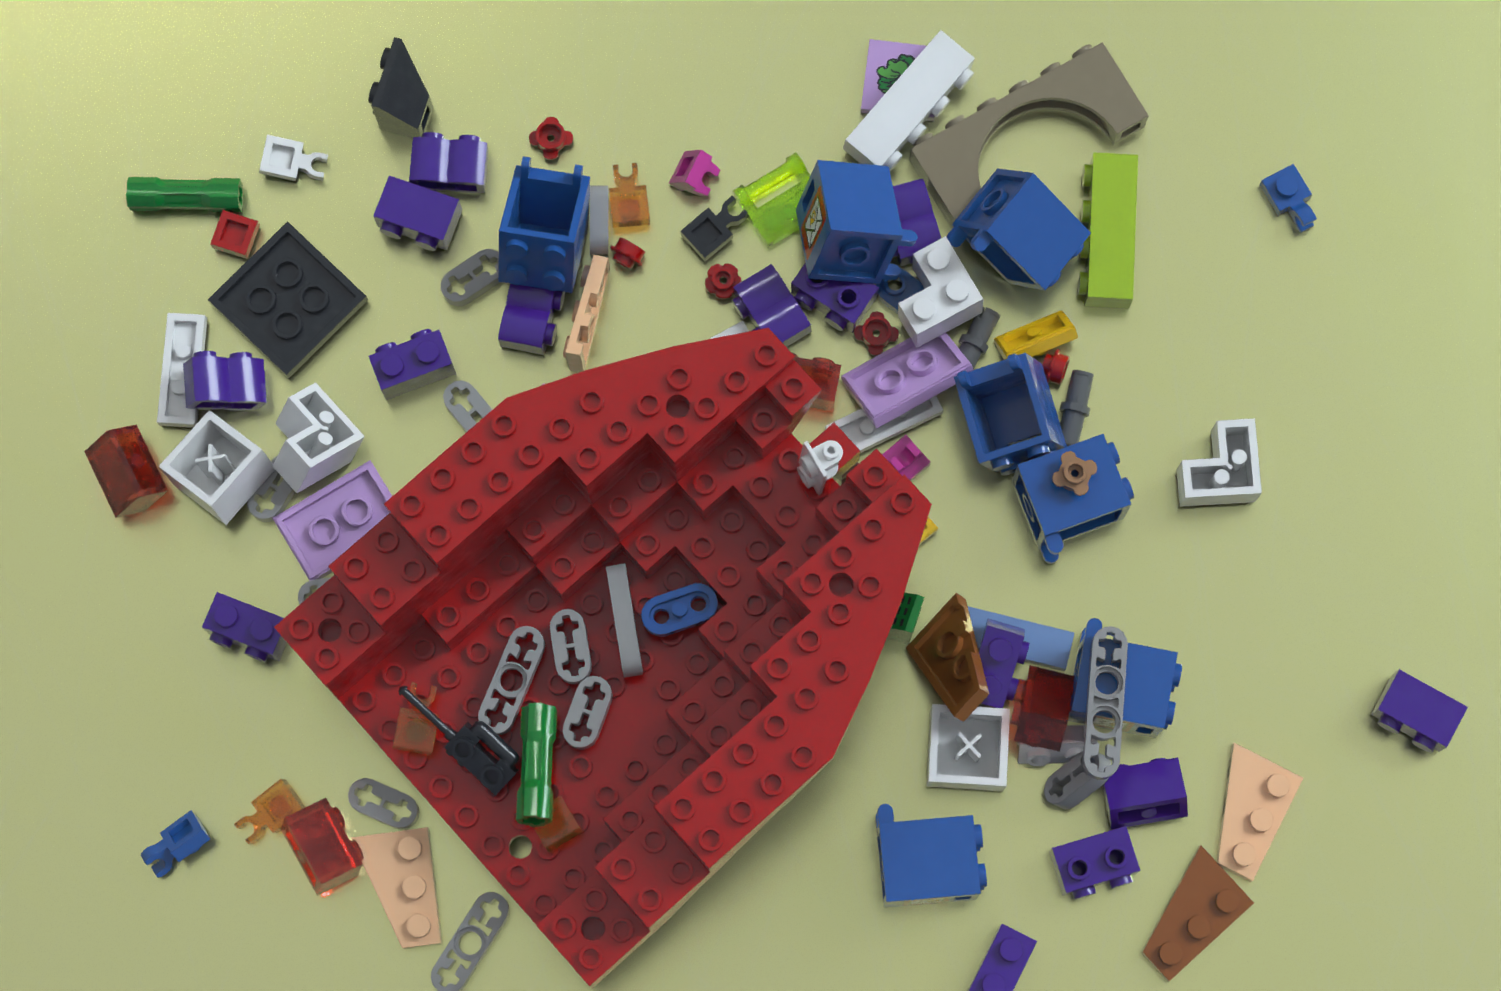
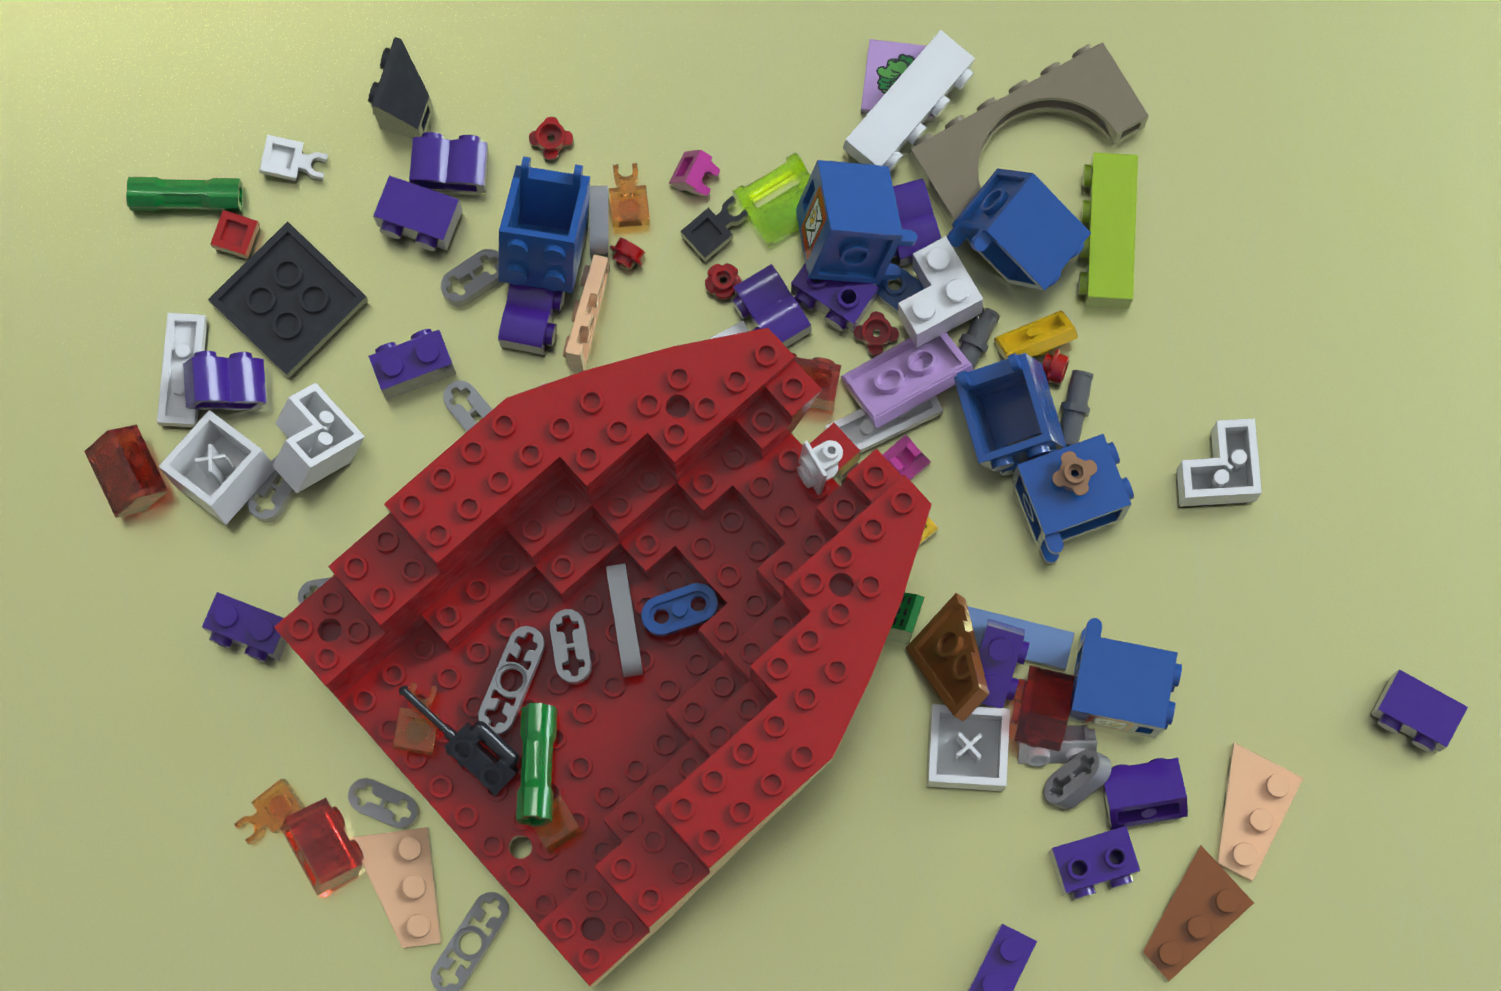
(178, 841): blue plate -> none
(334, 519): lavender tile -> none
(596, 716): light grey beam -> none
(929, 859): blue container -> none
(1108, 703): light grey beam -> none
(1289, 193): blue plate -> none

